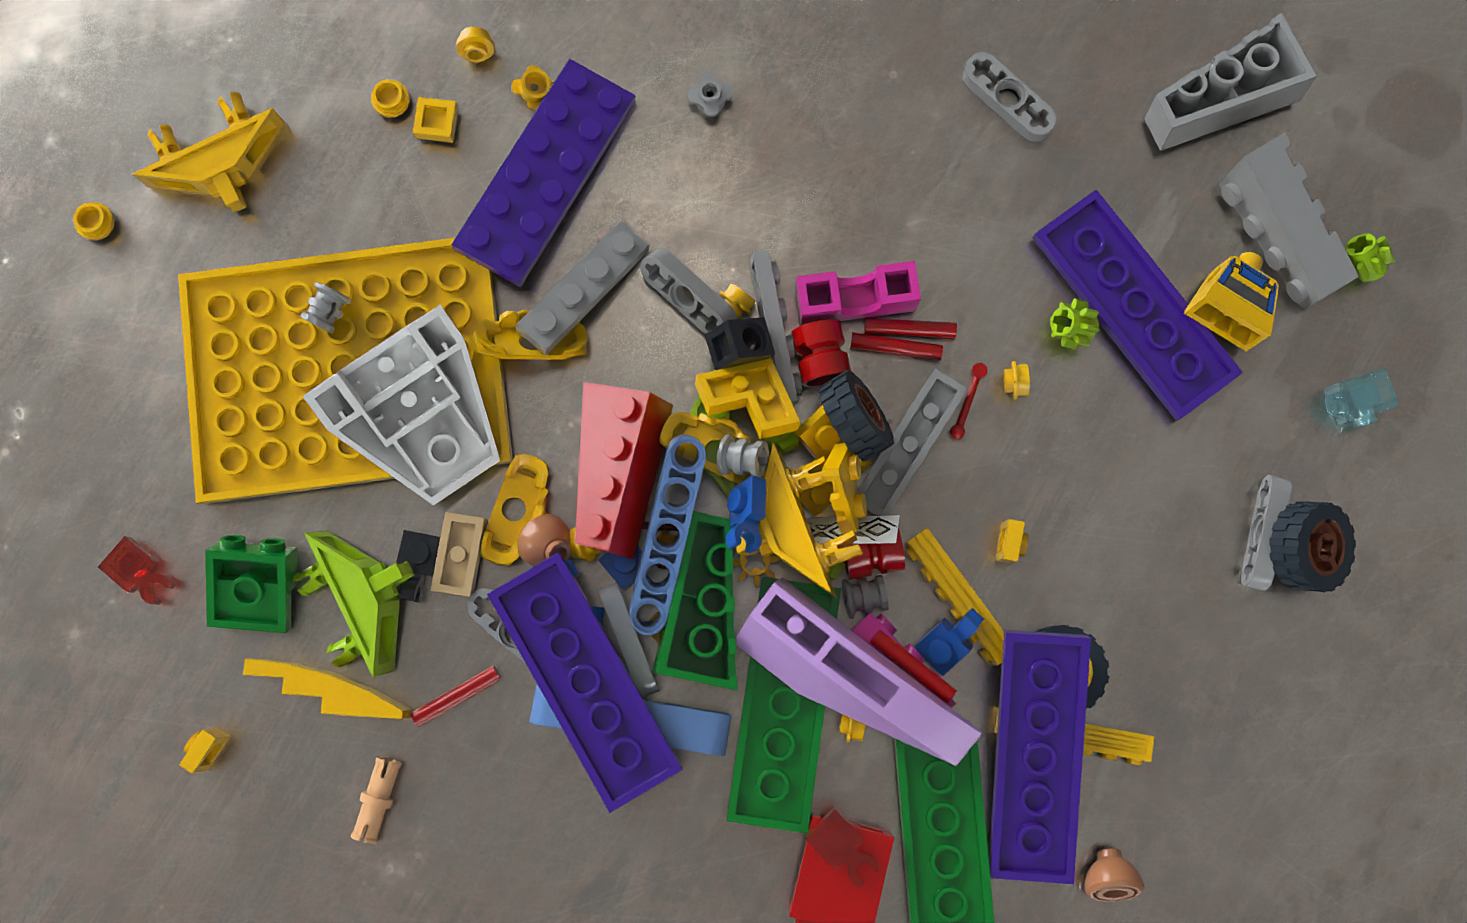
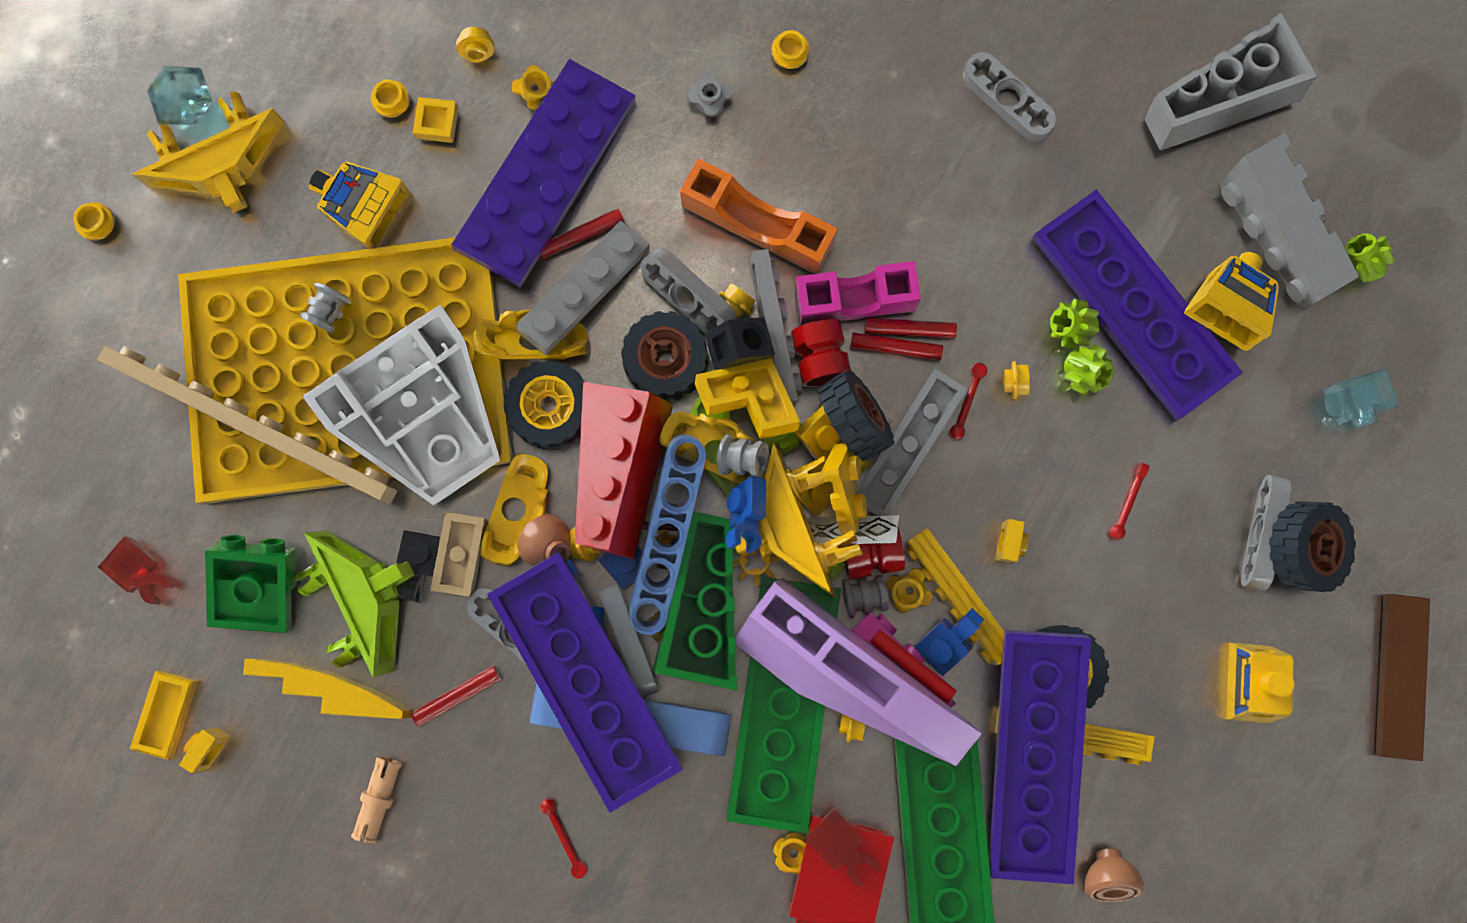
(164, 715): none -> yellow tile
(179, 95): none -> clear light blue brick
(235, 414): none -> tan plate
(360, 201): none -> yellow torso
(526, 404): none -> black wheel
(578, 867): none -> red hinge
(582, 233): none -> red piece
(661, 333): none -> black wheel
(782, 848): none -> yellow plate
(788, 234): none -> orange arch
(790, 49): none -> yellow plate
(904, 600): none -> yellow plate
(1089, 369): none -> lime gear
(1118, 531): none -> red hinge
(1259, 683): none -> yellow torso
(1403, 677): none -> reddish brown tile

